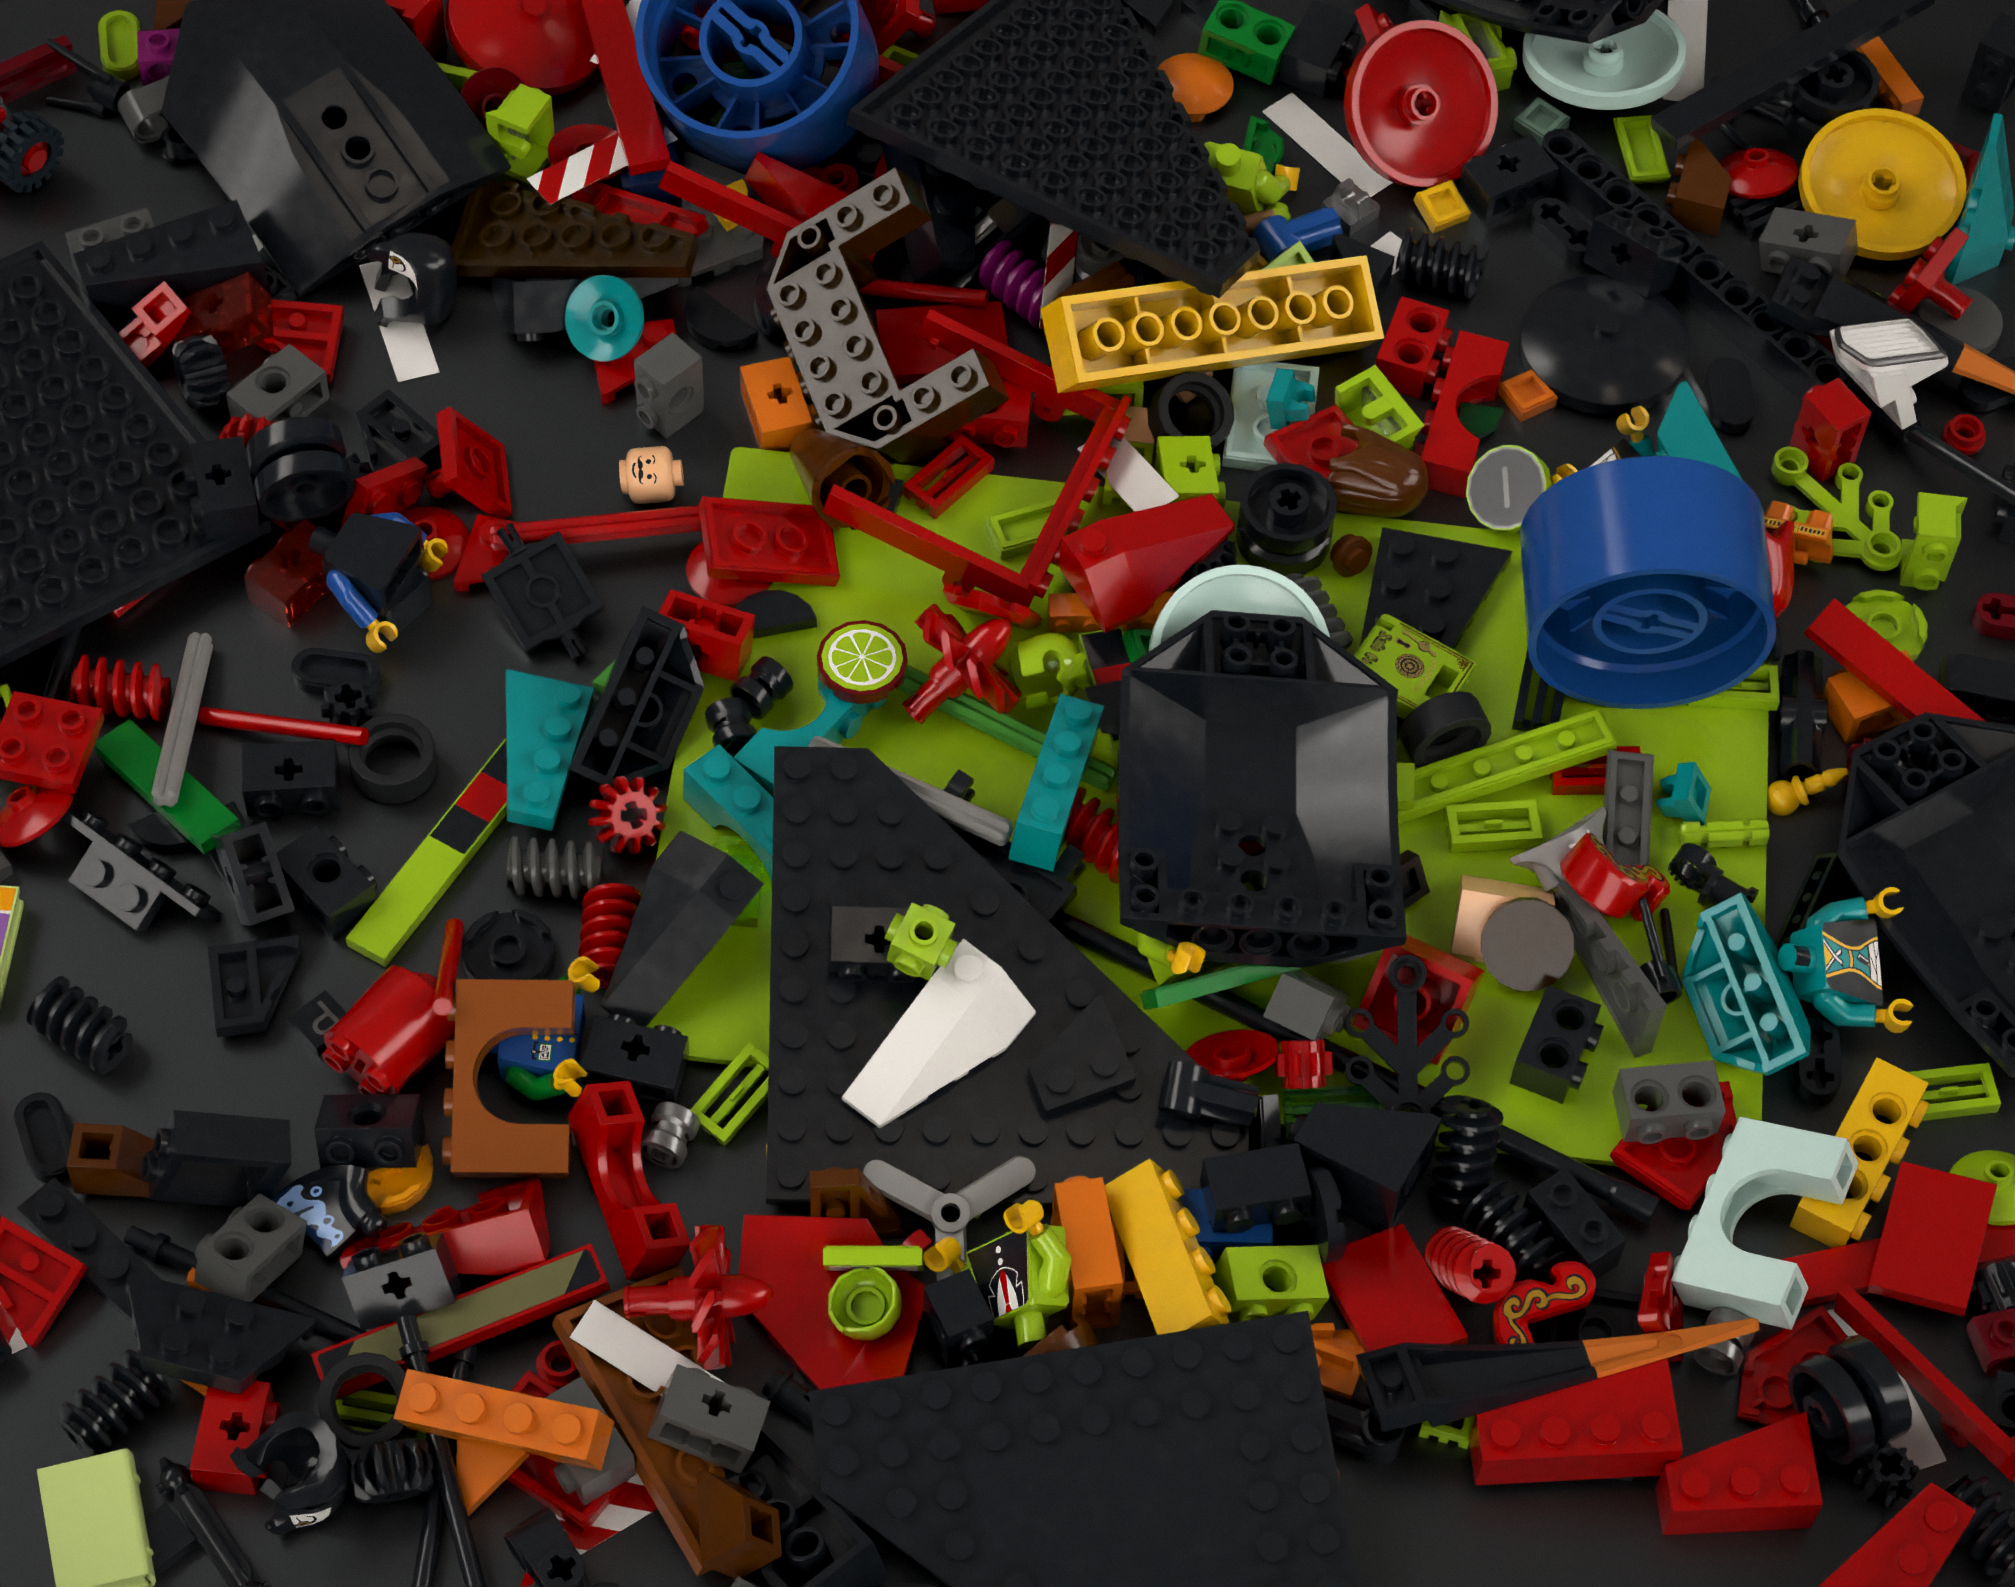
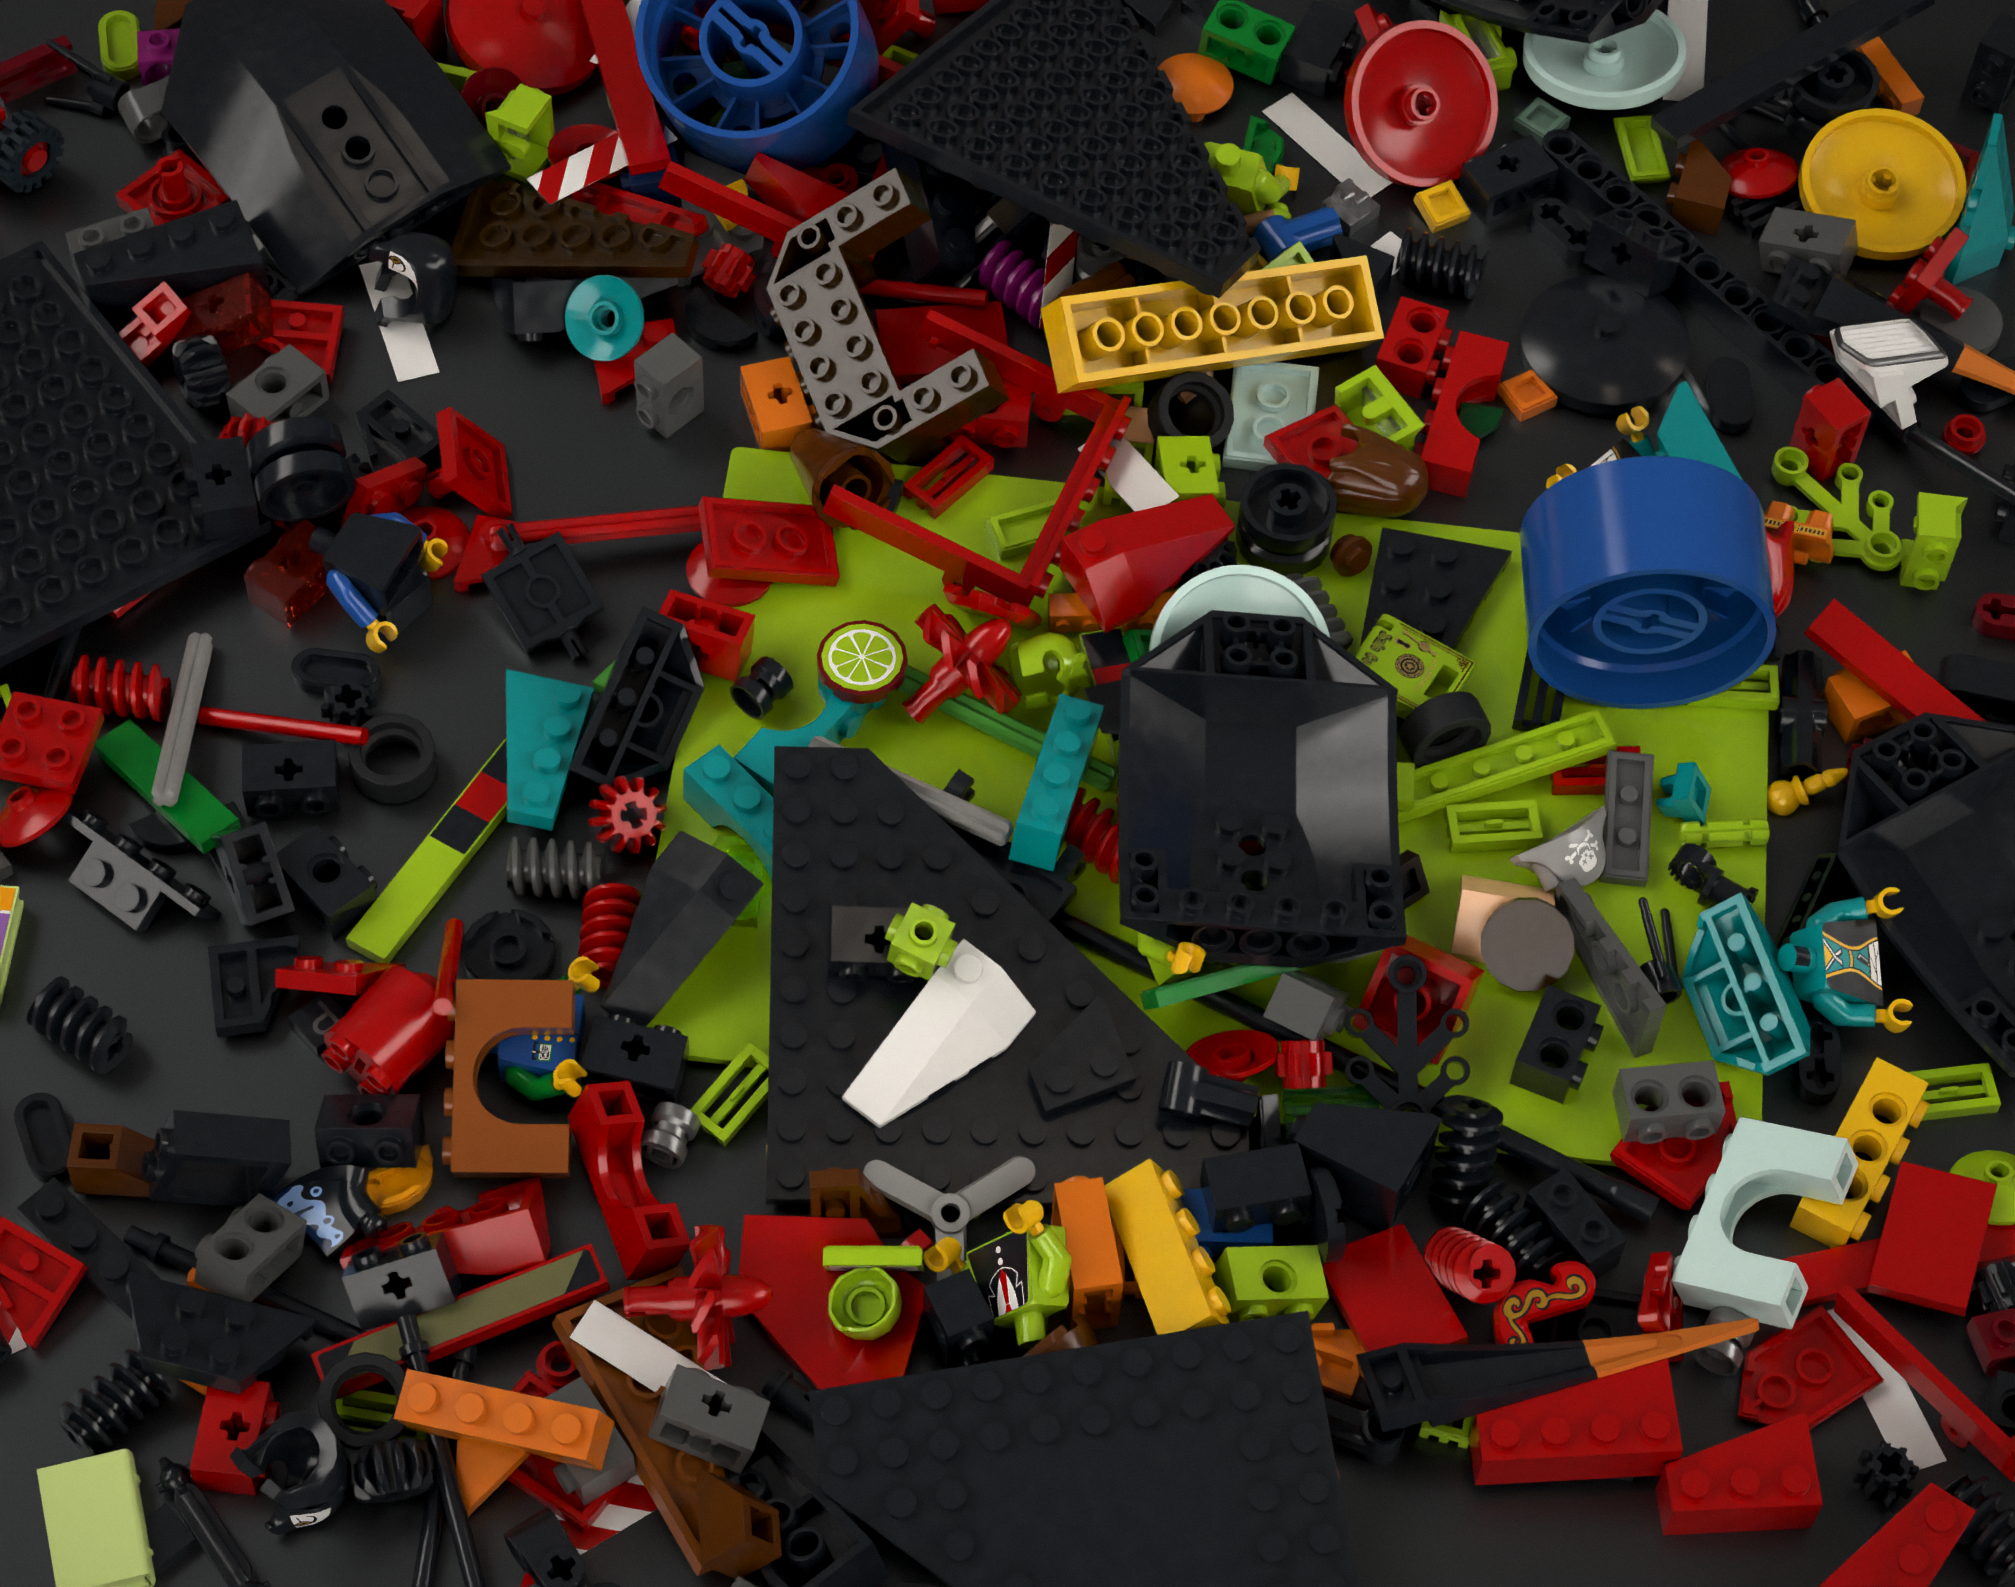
(172, 190): none -> red plate
(337, 977): none -> red wing
(650, 475): light nougat head -> none
(728, 270): none -> red gear
(730, 723): black wheel -> none
(778, 612): black tile -> none
(1285, 399): teal tile -> none
(1505, 486): tile -> none
(1610, 885): red animal -> none
(1850, 1399): black wheel -> none
(1902, 623): lime tile -> none

